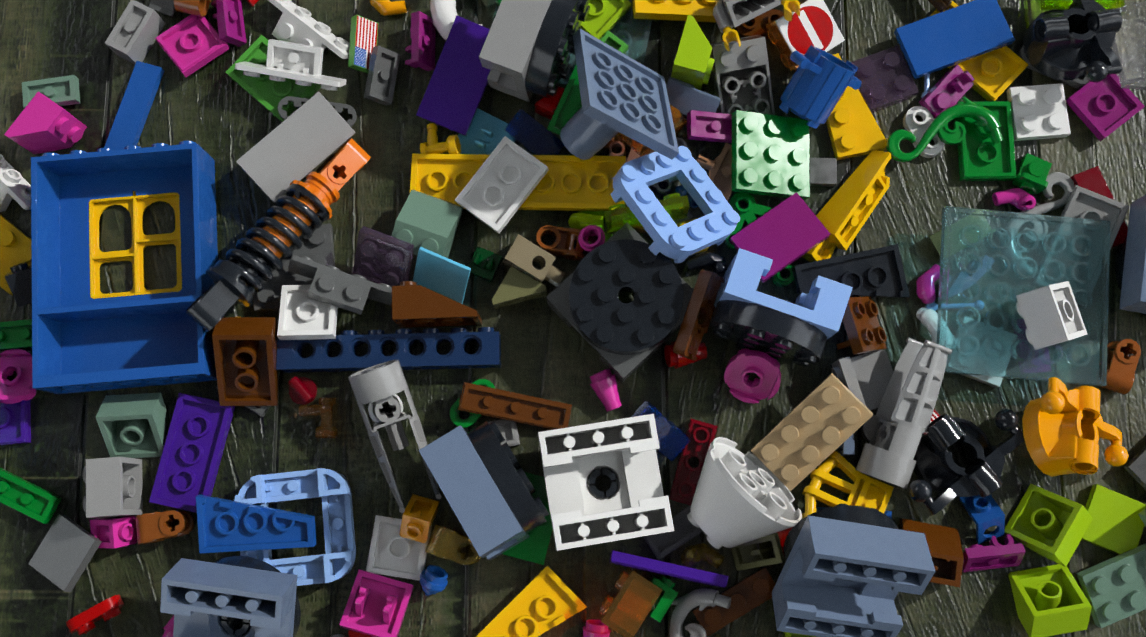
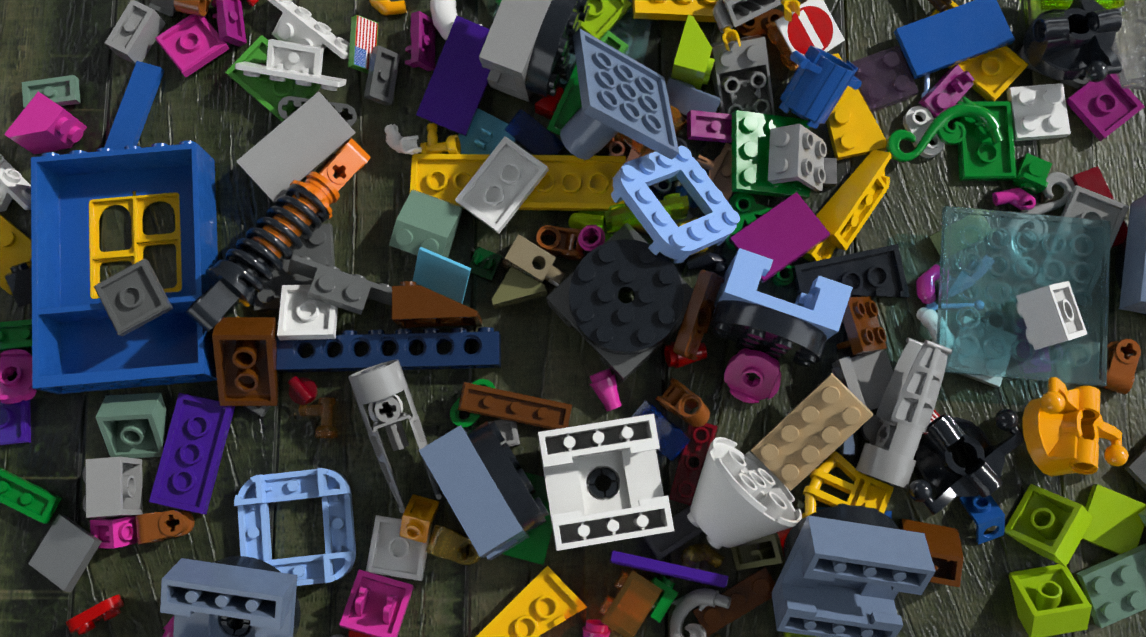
(133, 297): none -> dark grey tile
(246, 527): blue wing -> none
(382, 257): clear purple plate -> none
(401, 144): none -> white piece
(433, 580): blue plate -> none
(680, 401): none -> dark orange piece
(796, 156): none -> light grey bracket
(993, 556): magenta plate -> none

